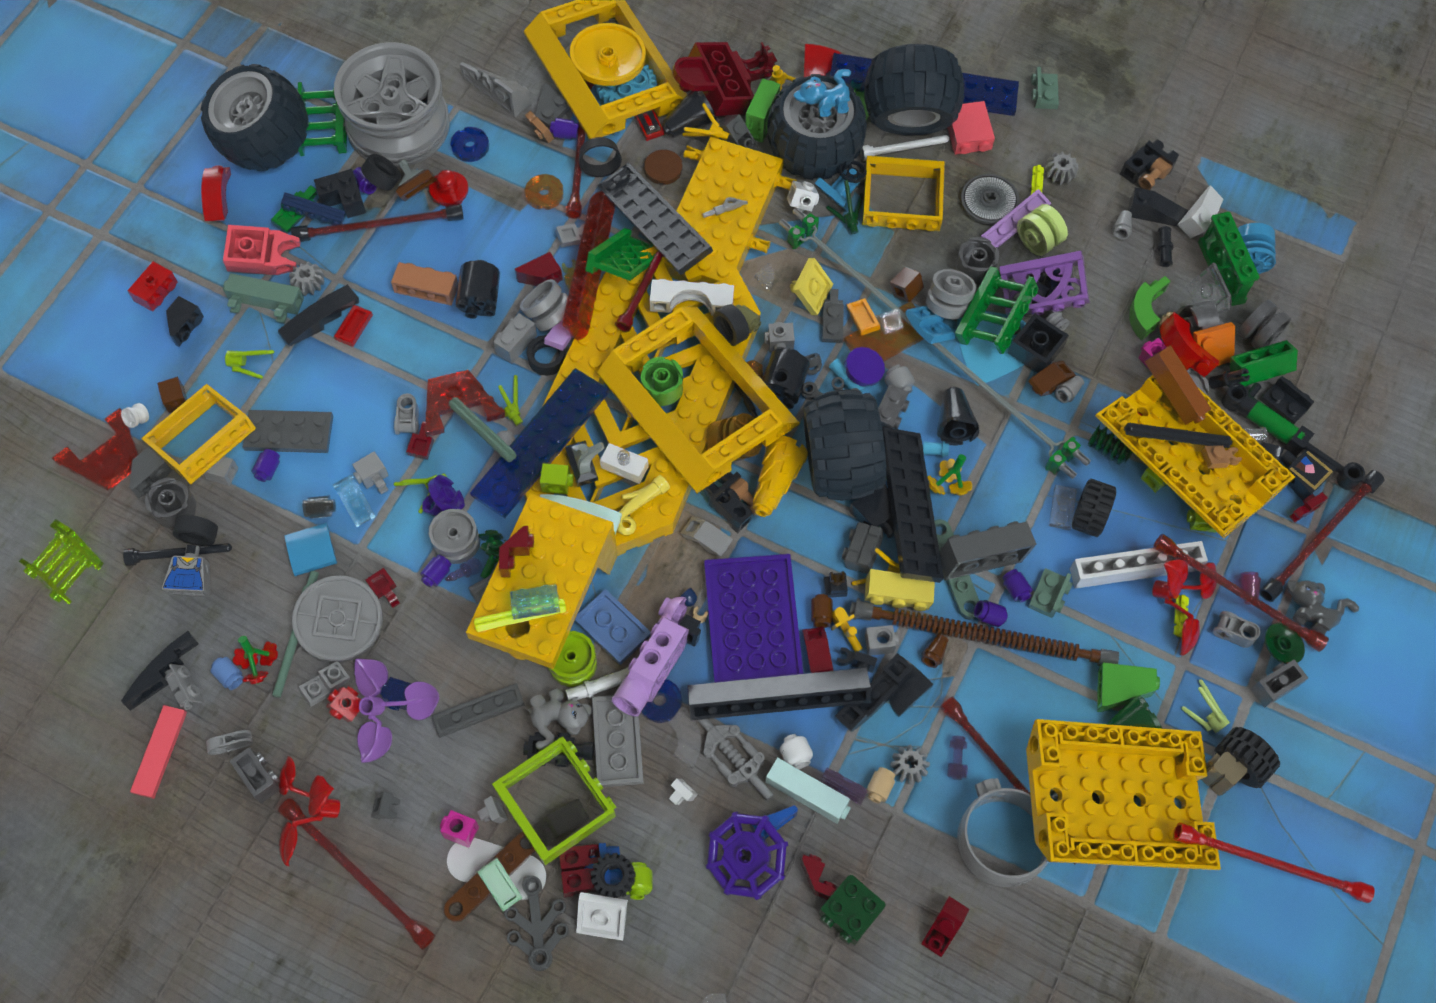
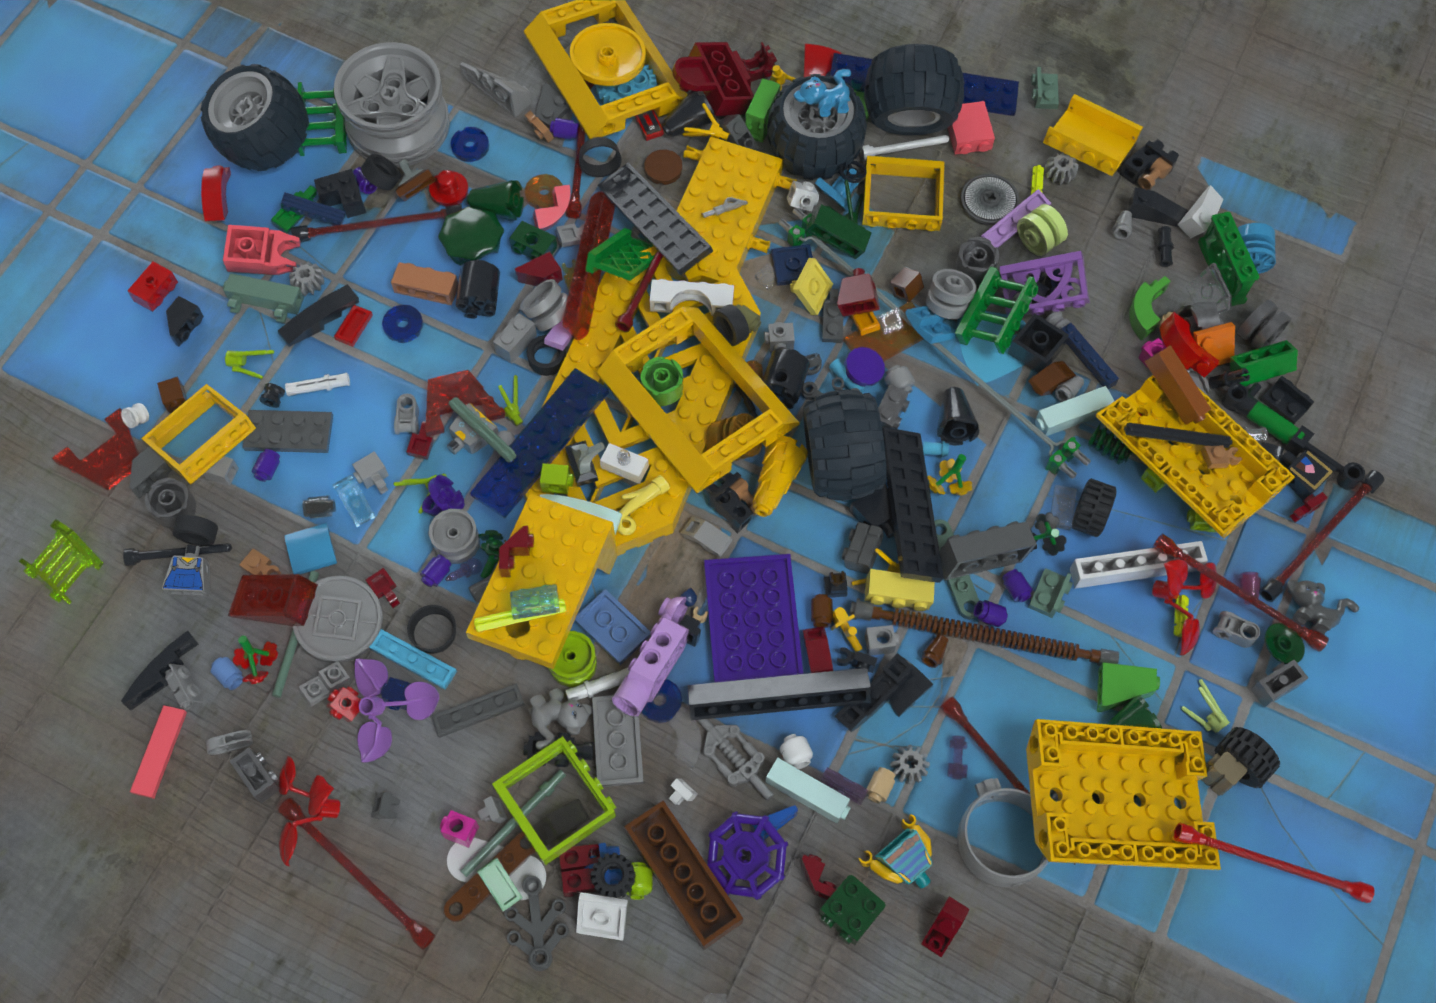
(258, 564): none -> medium nougat plate
(272, 395): none -> black wheel
(274, 599): none -> clear red slope
(326, 382): none -> white pin
(398, 314): none -> clear blue tile
(413, 659): none -> medium azure tile
(423, 612): none -> black tyre
(465, 436): none -> light grey torso
(470, 234): none -> dark green piece
(499, 198): none -> dark green cone
(528, 234): none -> dark green brick
(546, 789): none -> sand green bar
(548, 217): none -> coral brick
(683, 875): none -> reddish brown brick
(789, 262): none -> dark blue tile
(838, 231): none -> dark green brick
(857, 294): none -> torso
(905, 857): none -> torso
(1047, 527): none -> black plant
(1073, 411): none -> light aqua brick
(1090, 357): none -> dark blue piece
(1093, 135): none -> yellow panel

